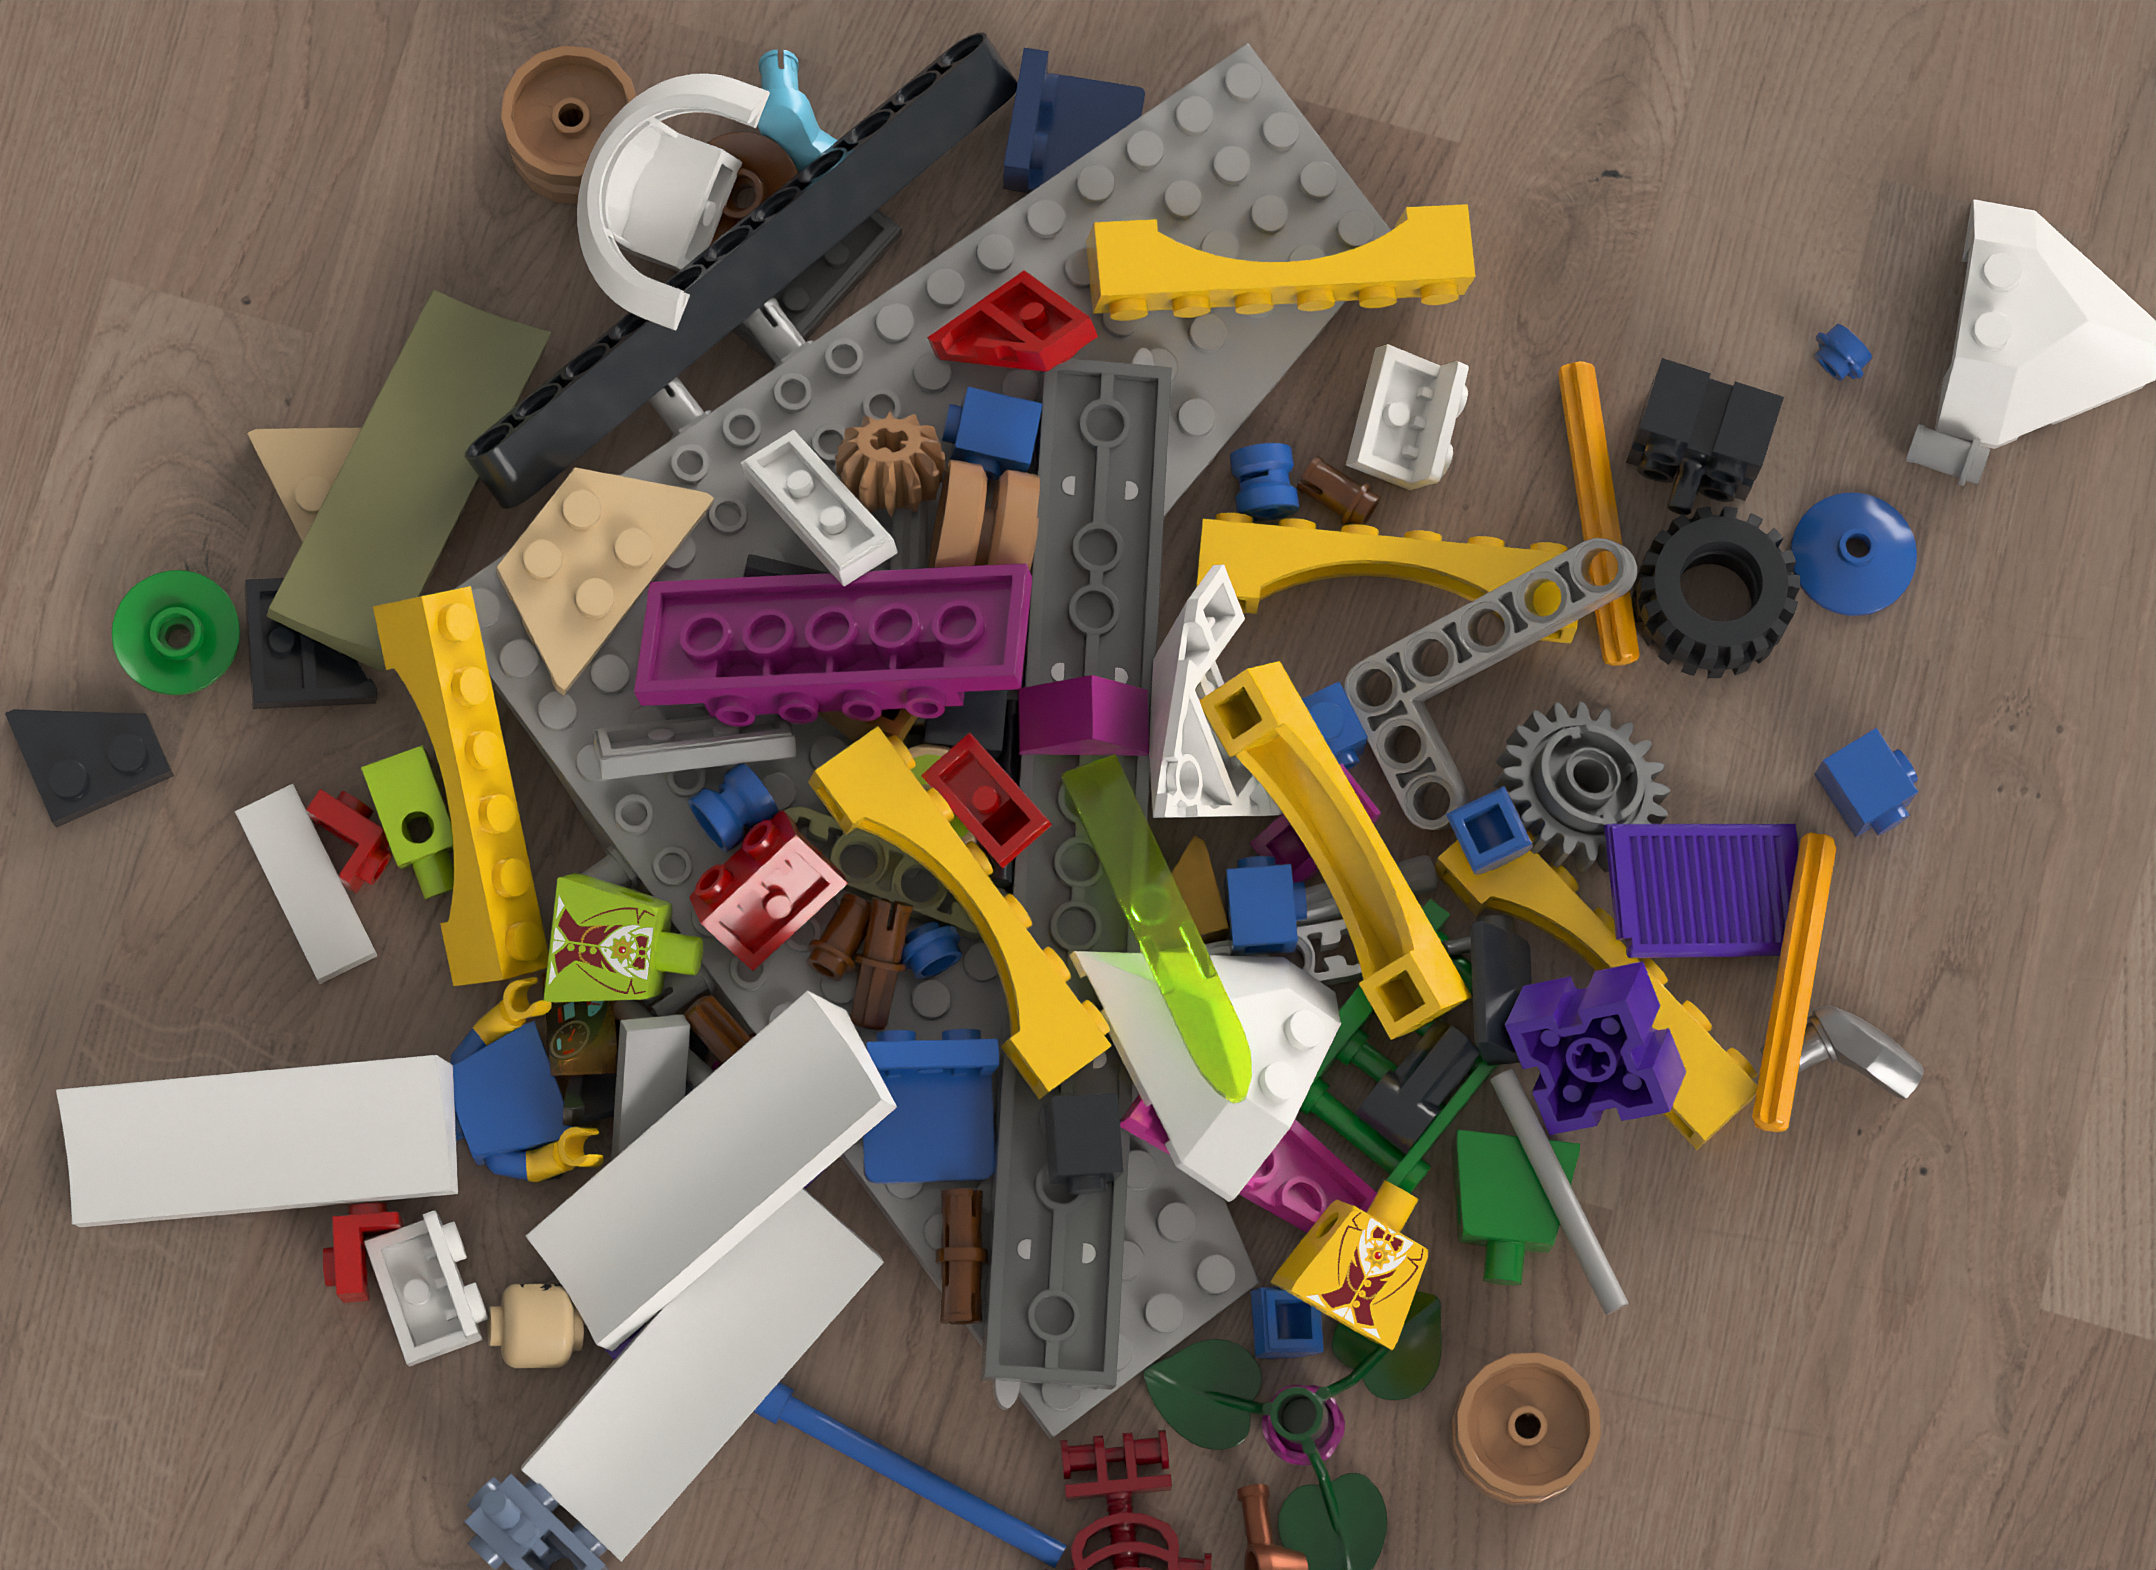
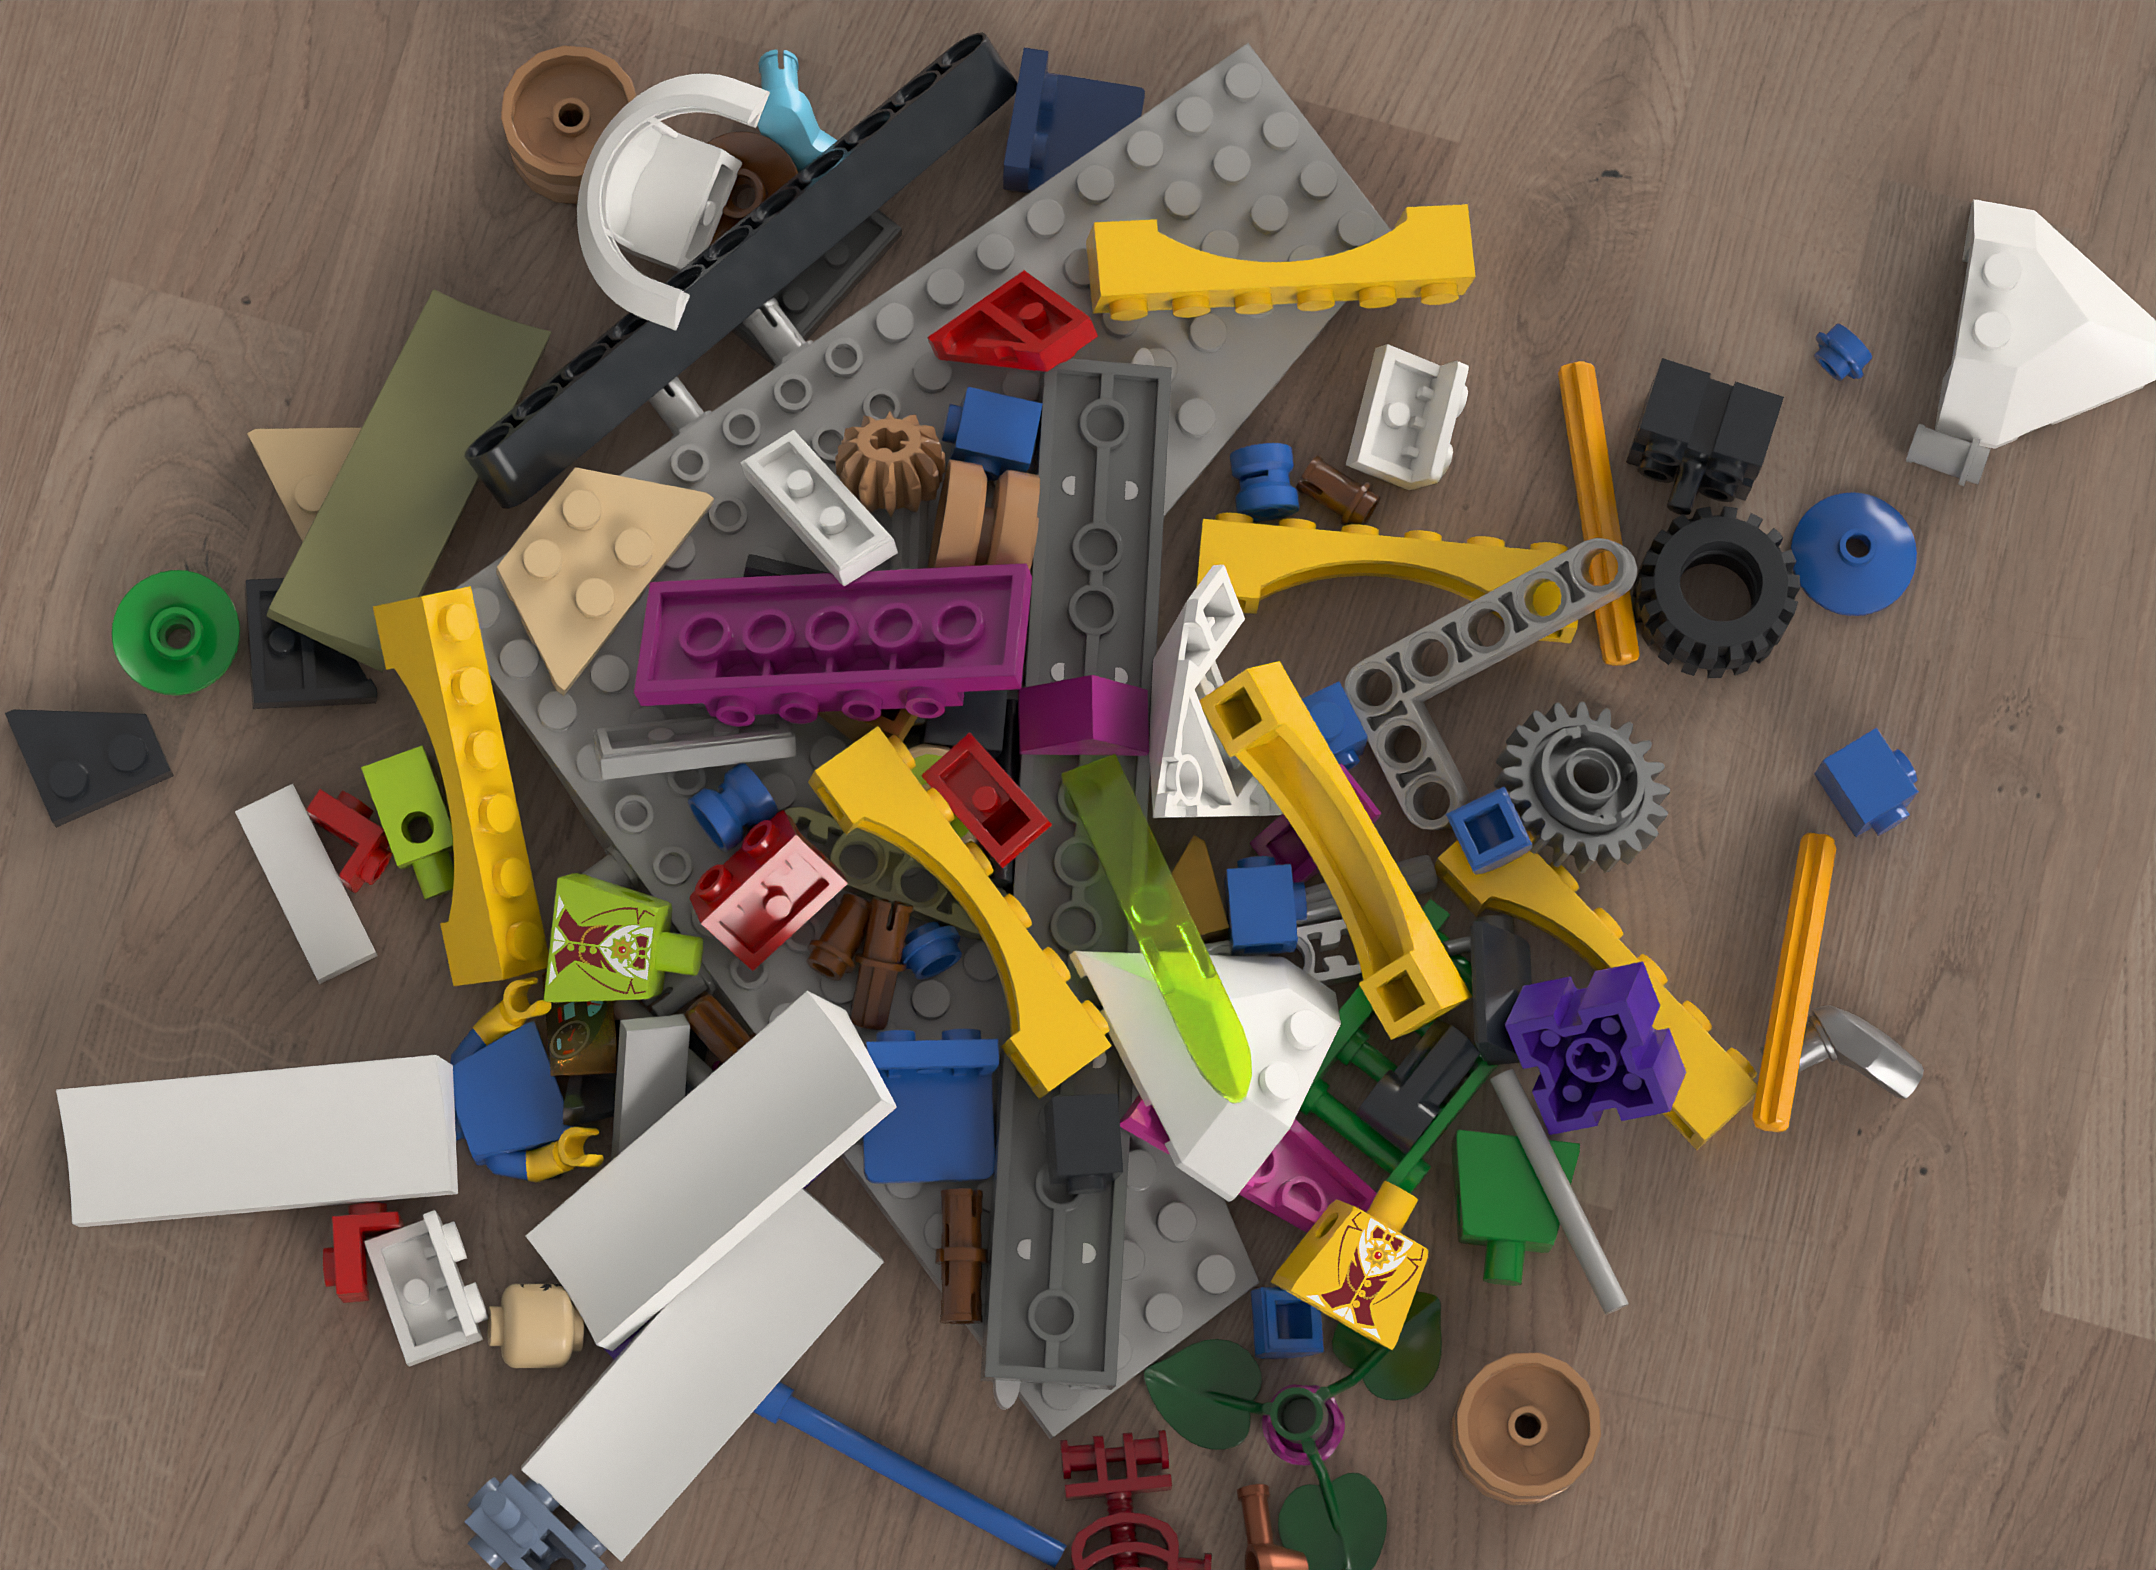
(1701, 888): dark purple window -> none

